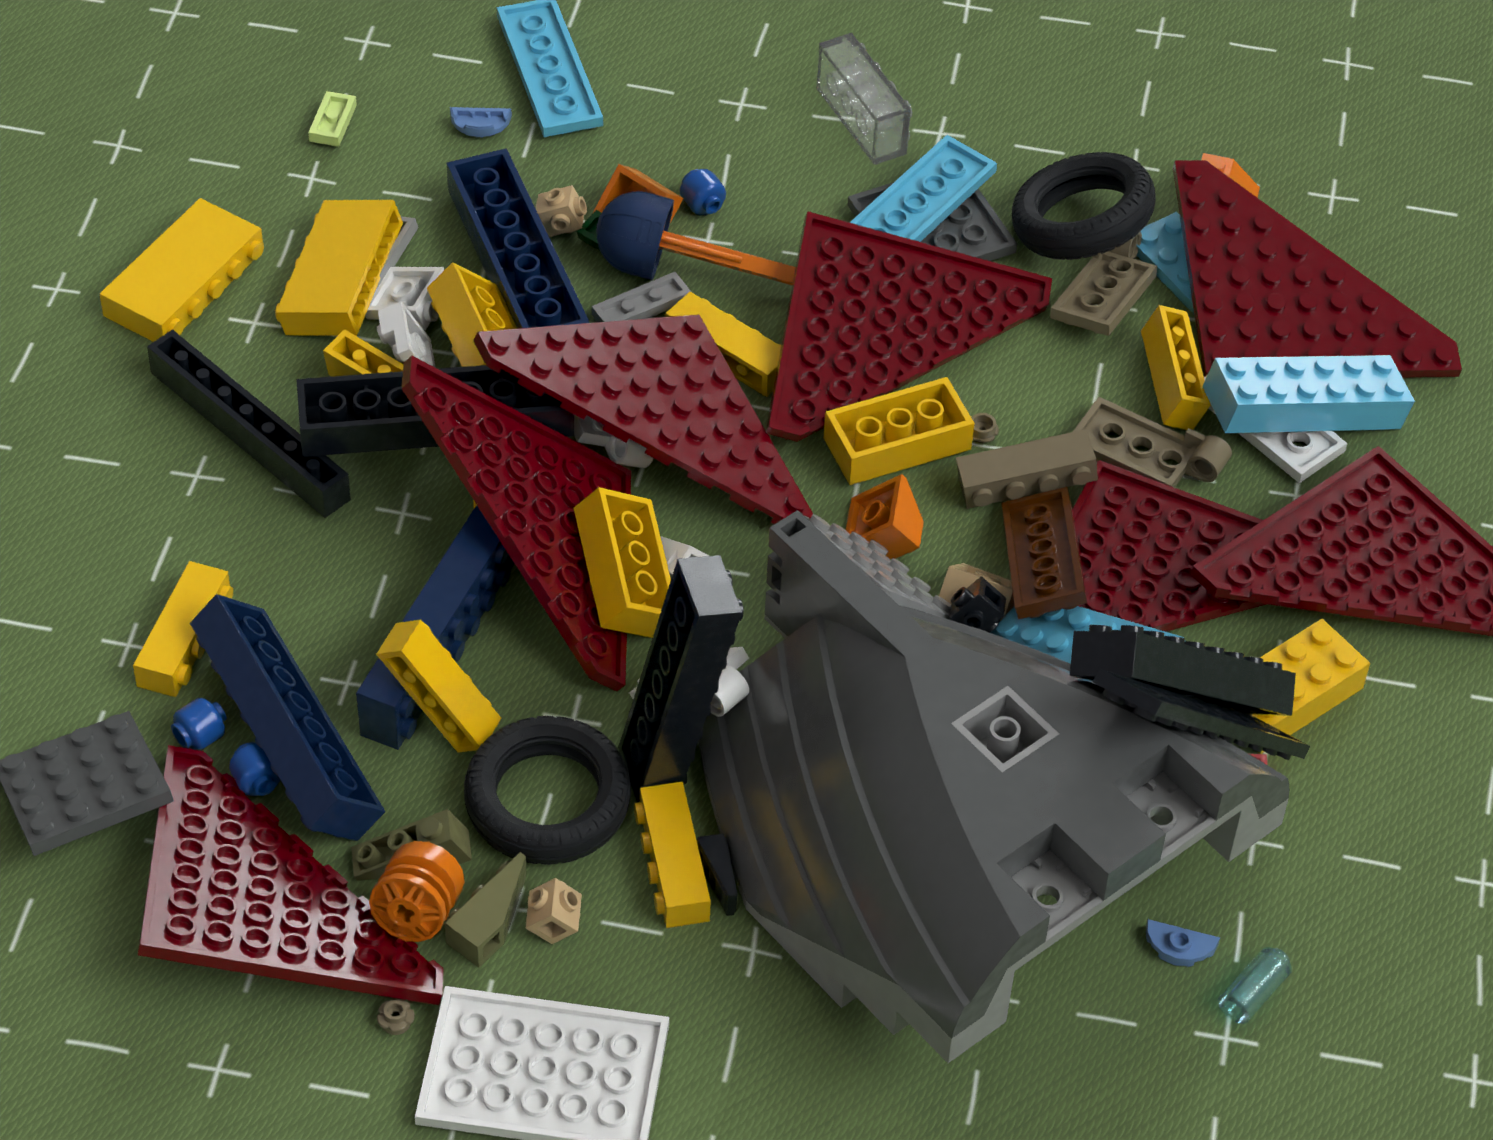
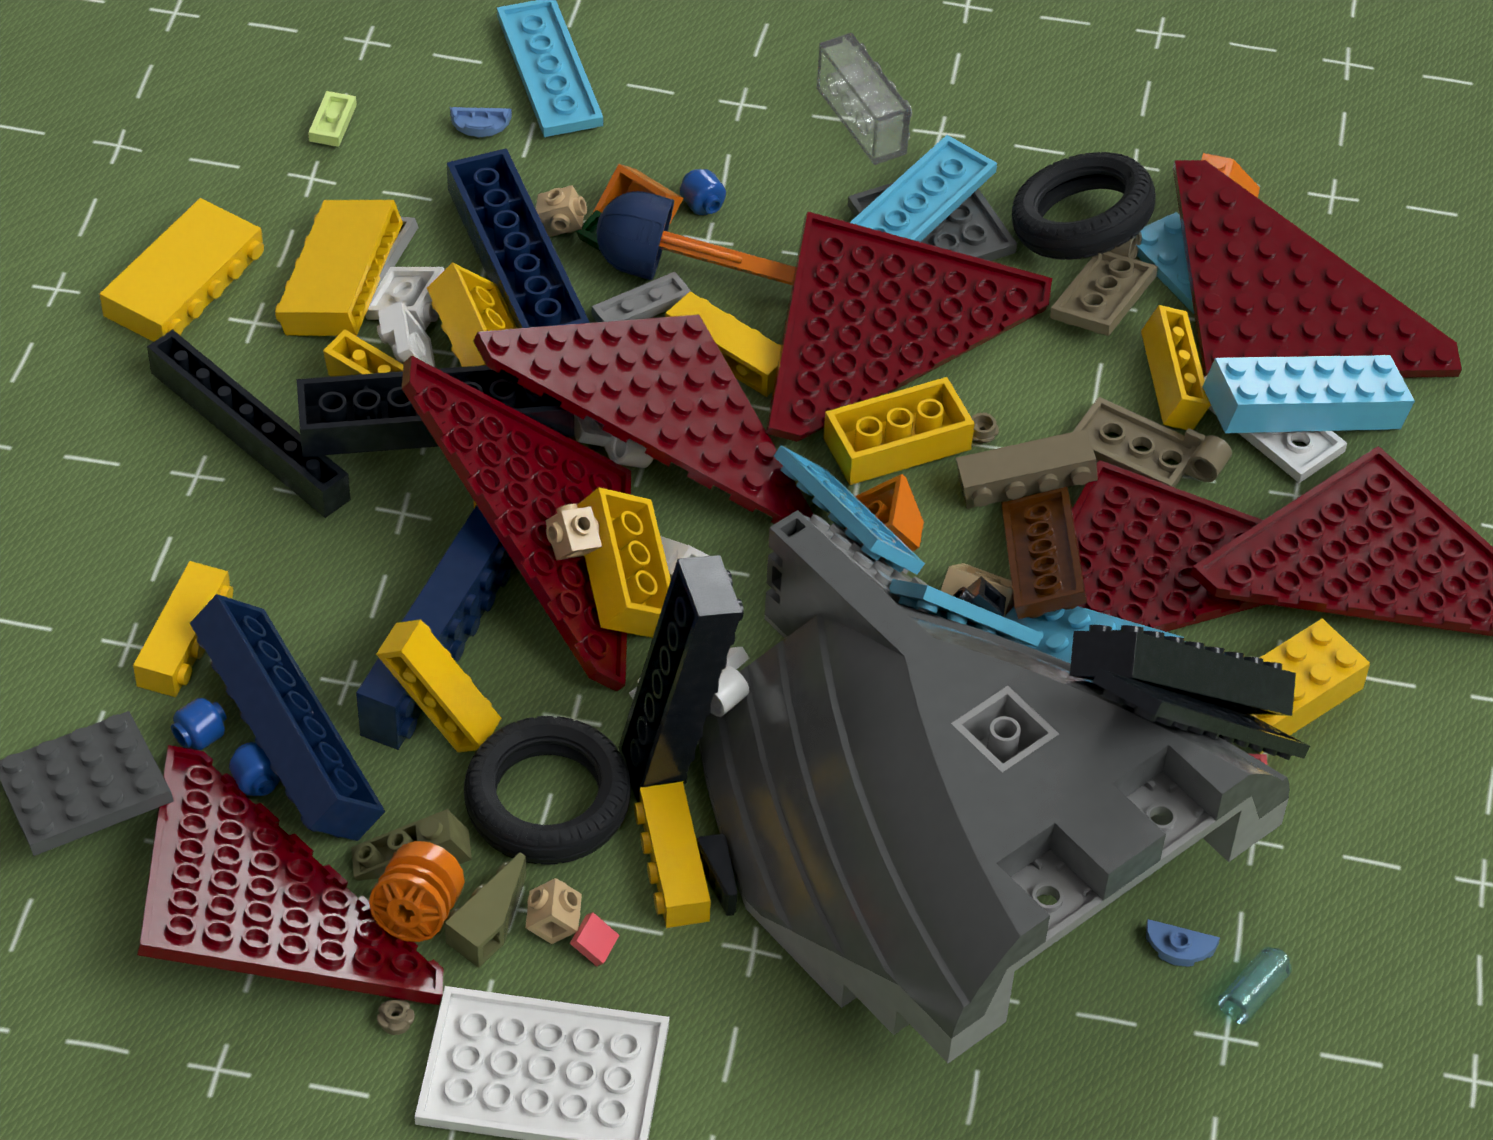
(573, 532): none -> tan brick
(594, 939): none -> coral tile
(848, 511): none -> medium azure plate
(952, 608): none -> medium azure plate

